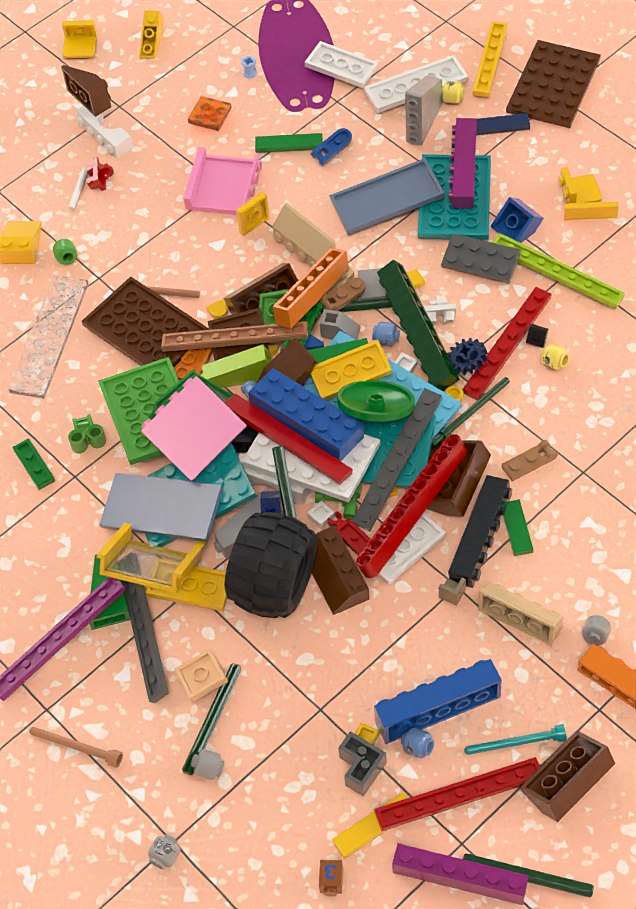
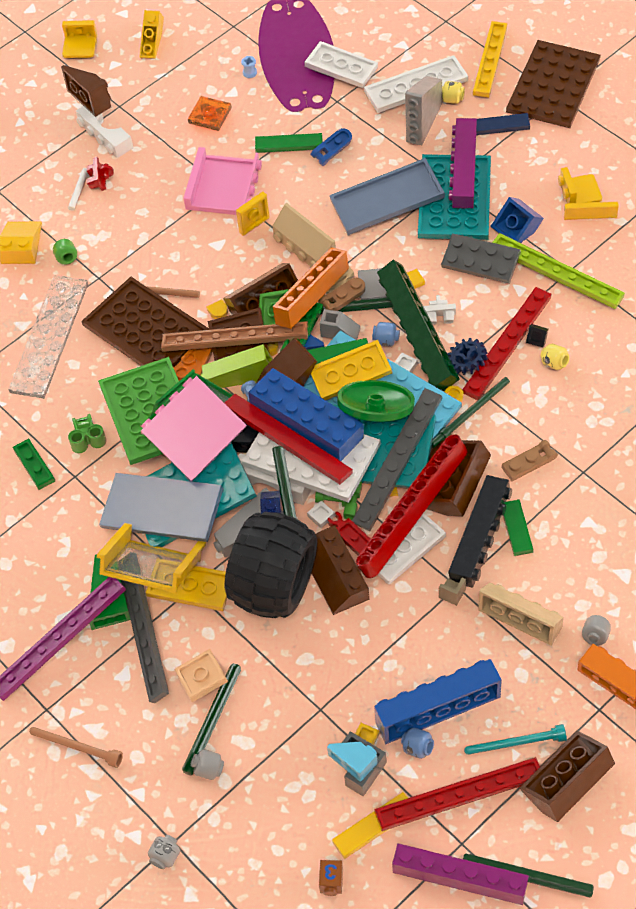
(354, 758): none -> medium azure slope

